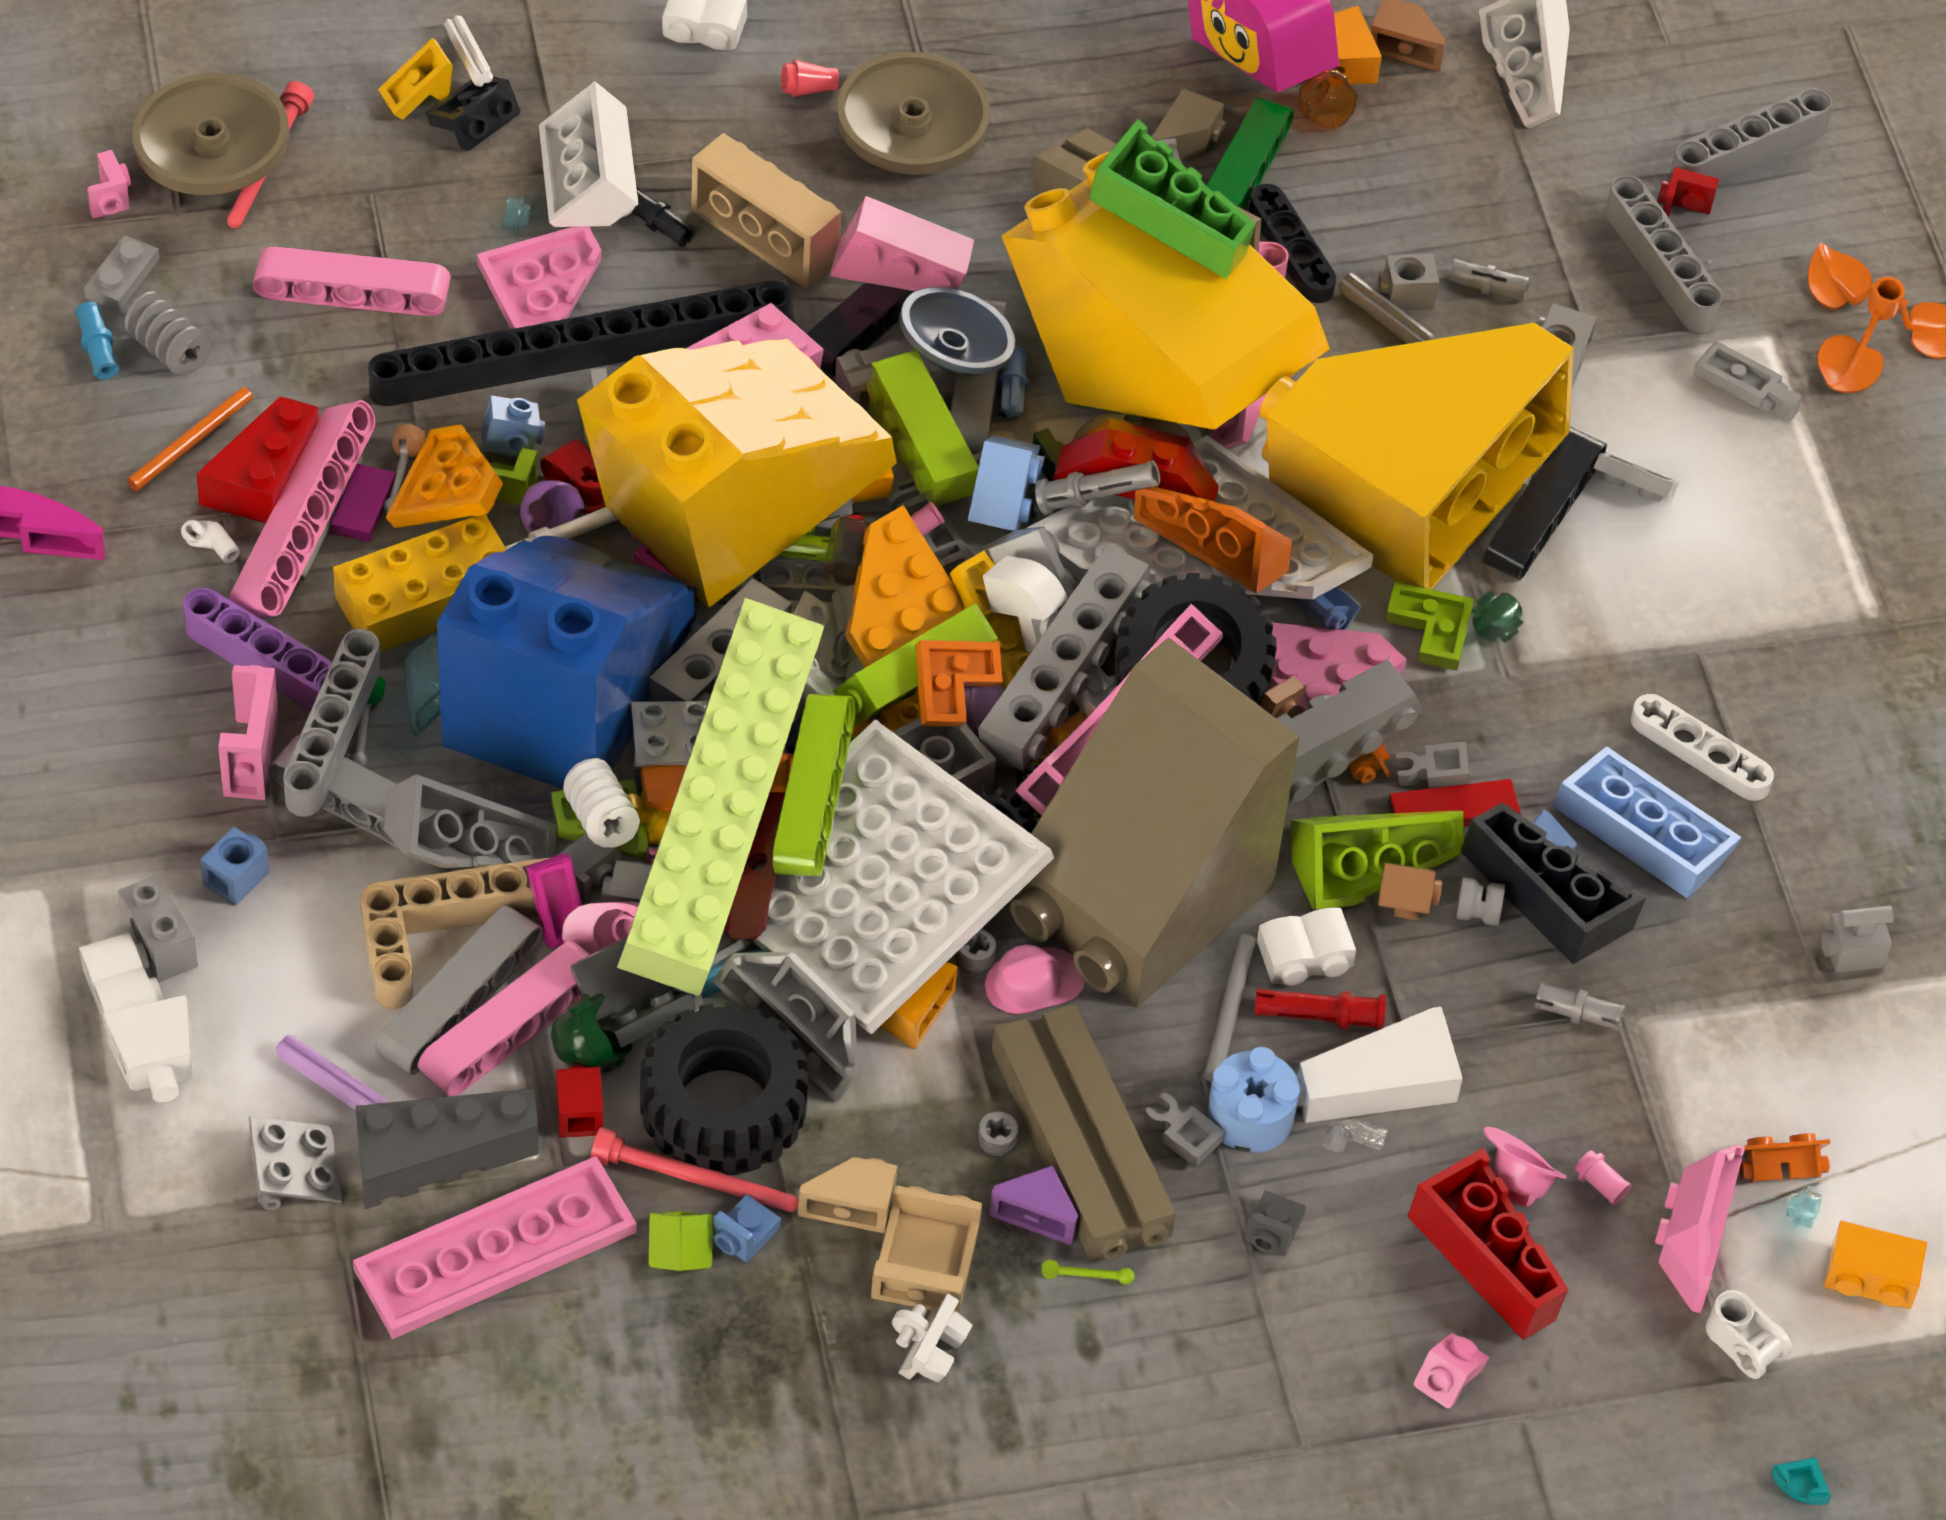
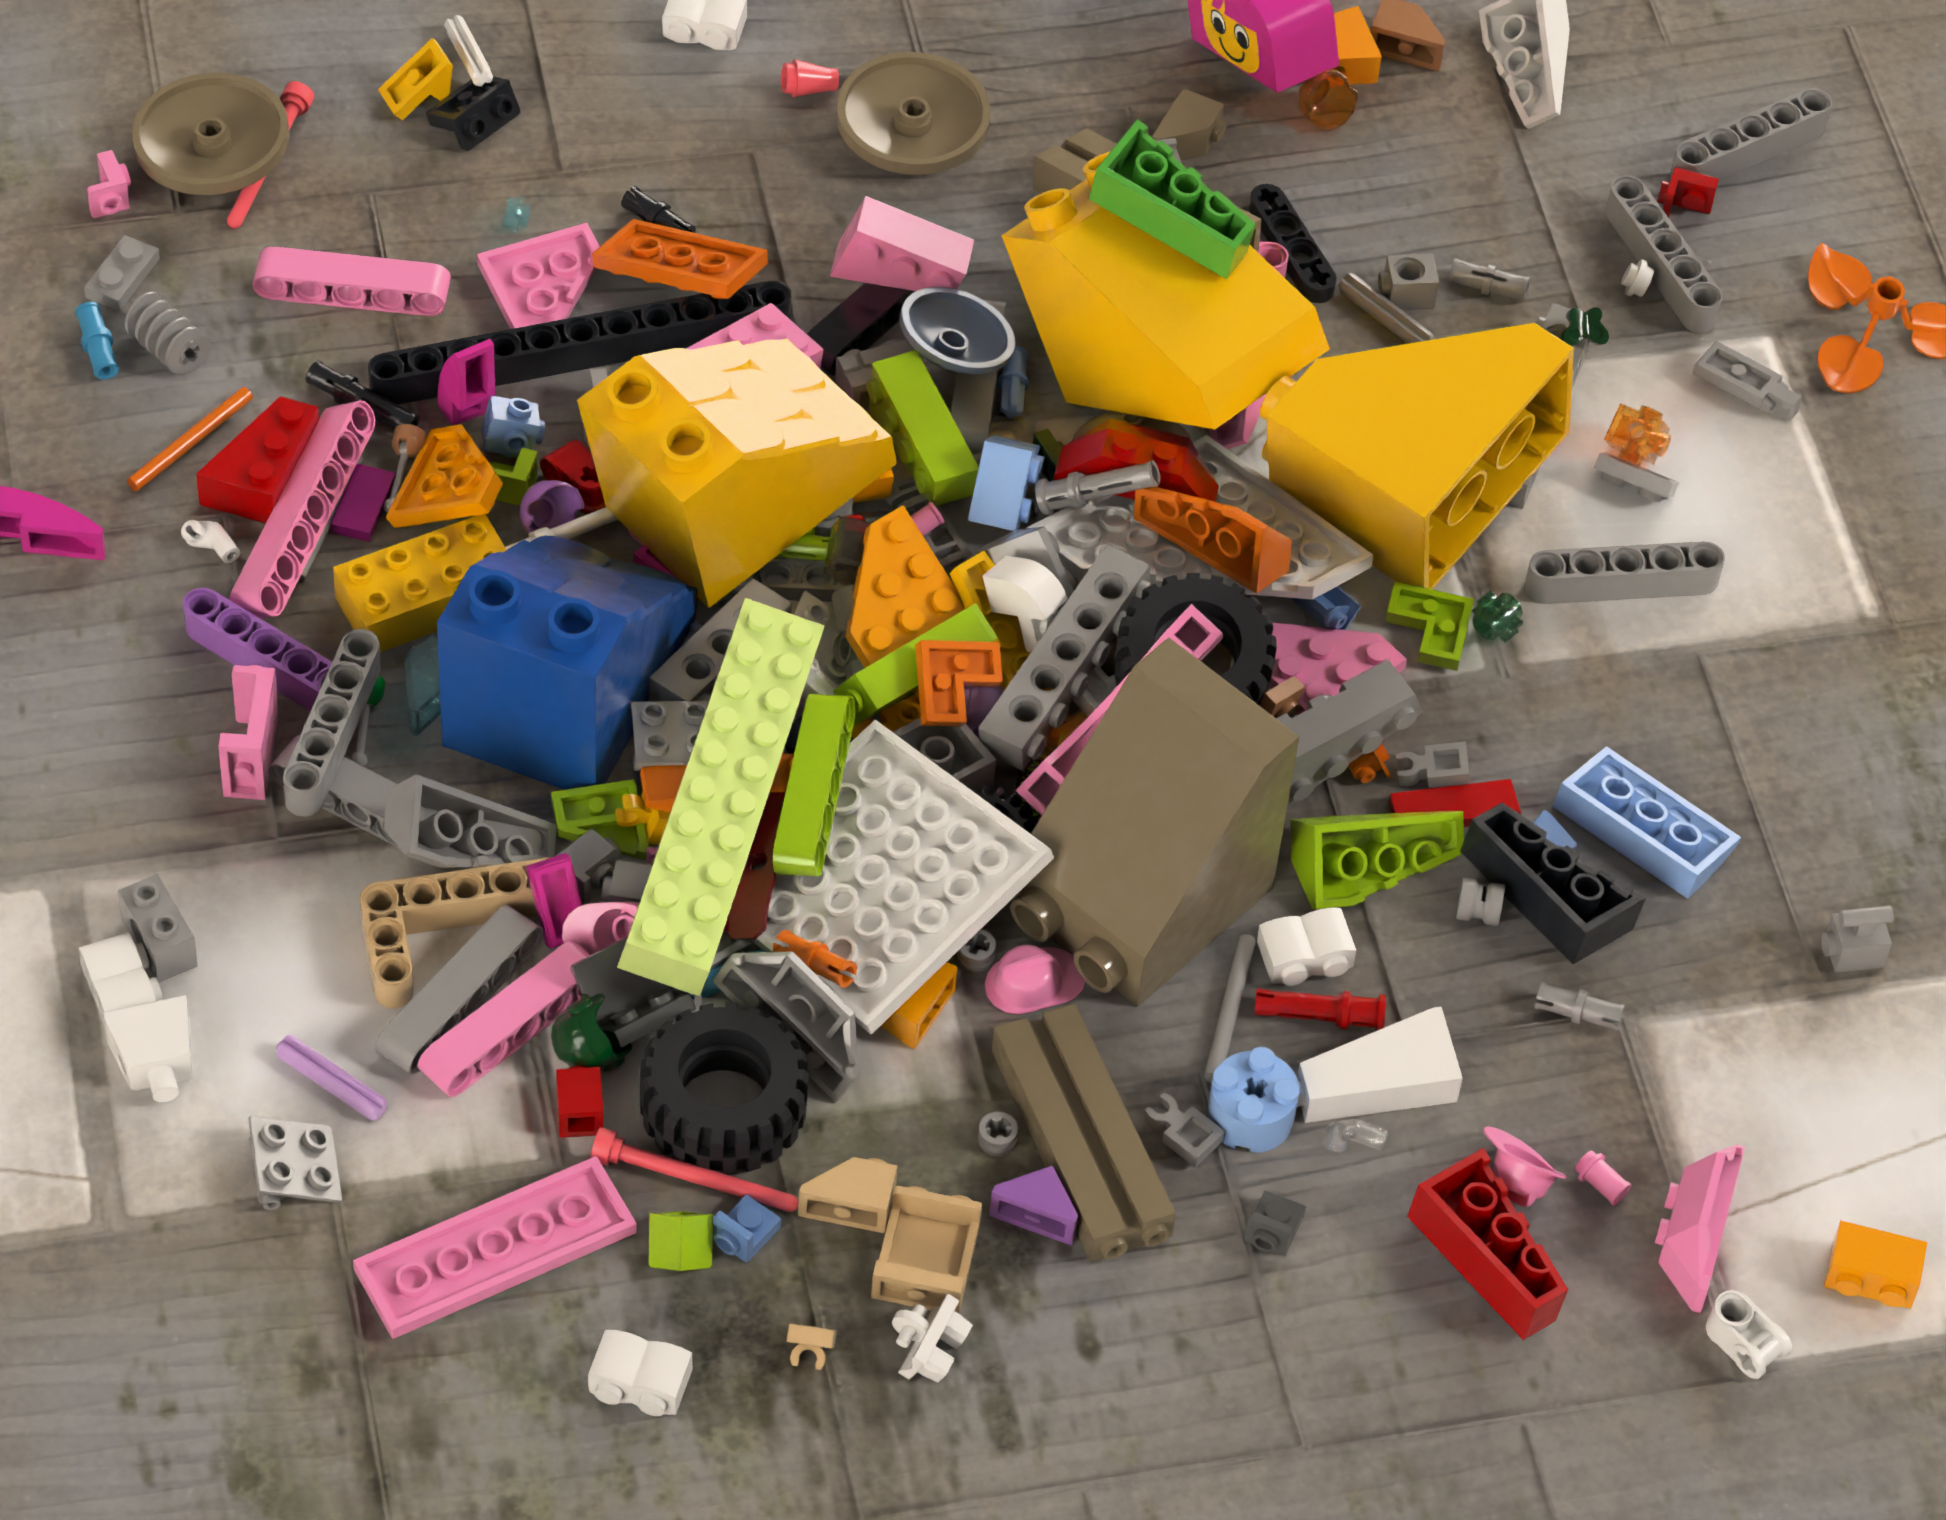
(231, 879): medium blue brick -> none
(325, 377): none -> black pin
(441, 1138): dark grey wedge -> none
(467, 383): none -> dark pink slope
(588, 161): white slope -> none
(601, 803): white piece -> none
(640, 1373): none -> white brick
(680, 259): none -> orange plate
(765, 210): tan brick -> none
(812, 1339): none -> tan tile
(817, 958): none -> orange pin
(1051, 1269): lime hinge -> none
(1252, 151): green beam -> none
(1408, 890): medium nougat brick -> none
(1449, 1369): bright pink bracket -> none
(1544, 504): black beam -> none
(1585, 326): none -> dark green piece
(1624, 572): none -> light grey beam
(1629, 425): none -> clear orange brick
(1637, 278): none -> white plate
(1705, 742): white beam -> none
(1800, 1154): orange hinge -> none
(1802, 1481): teal tile -> none
(1804, 1207): clear light blue plate -> none

